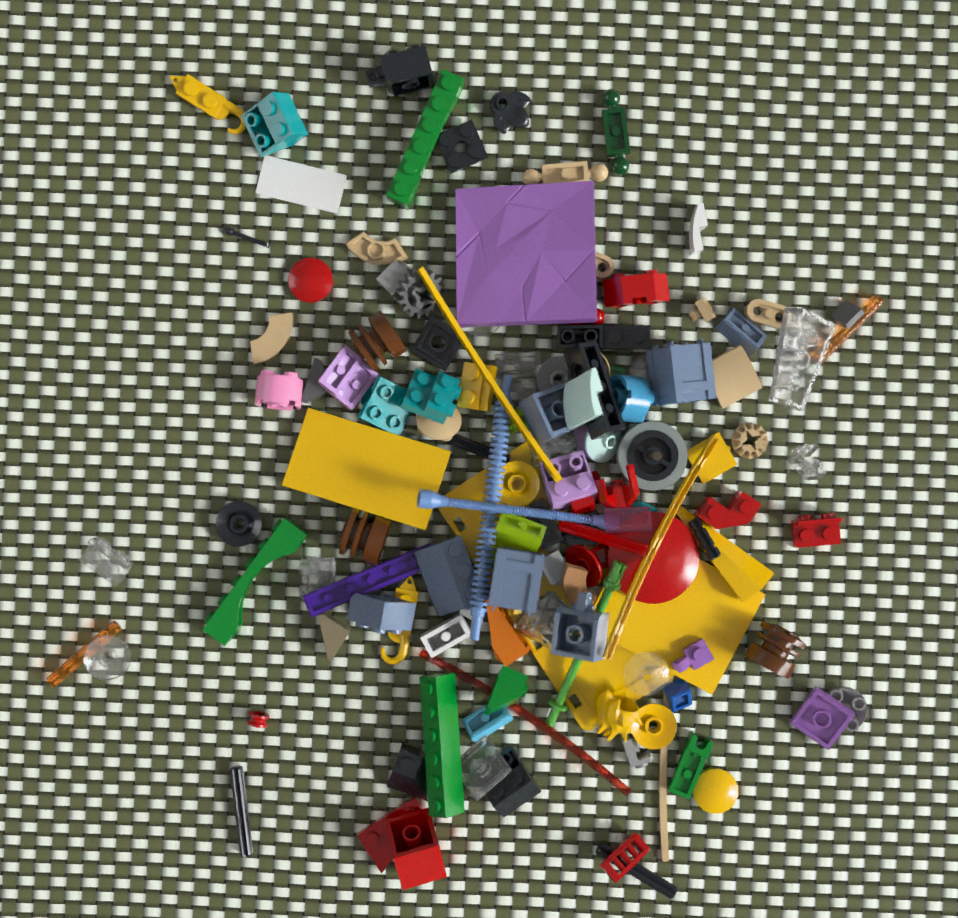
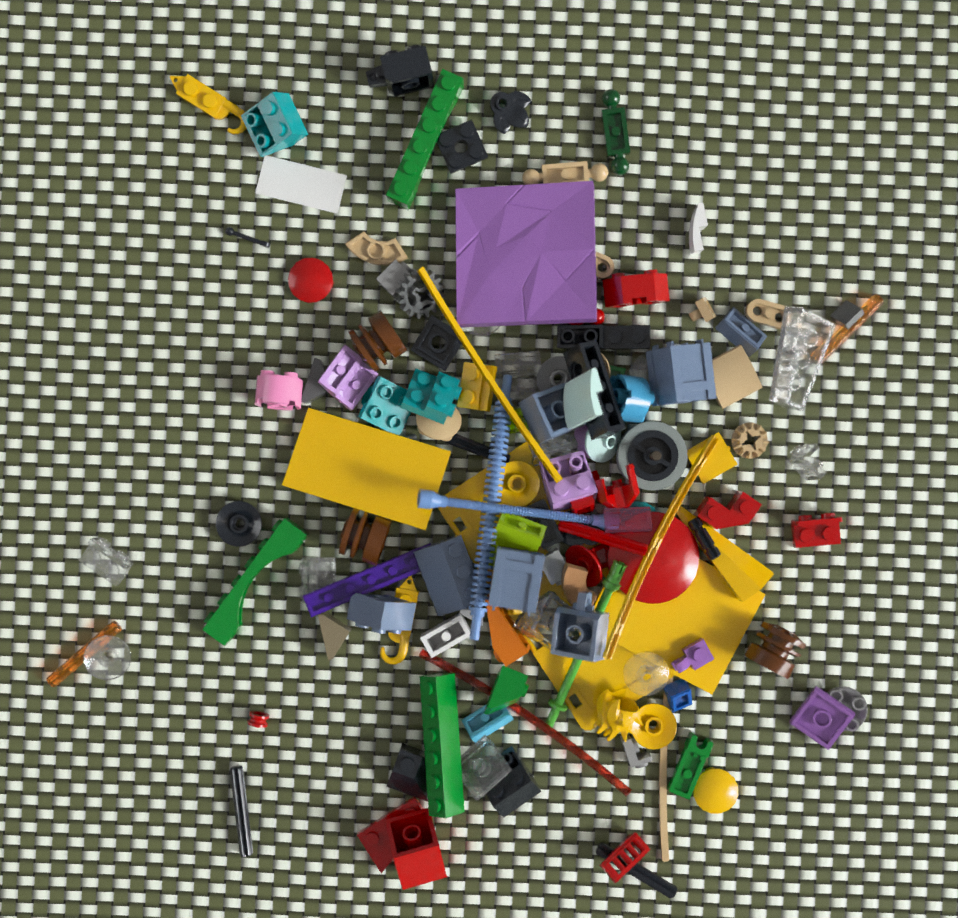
(273, 339): tan tile -> none

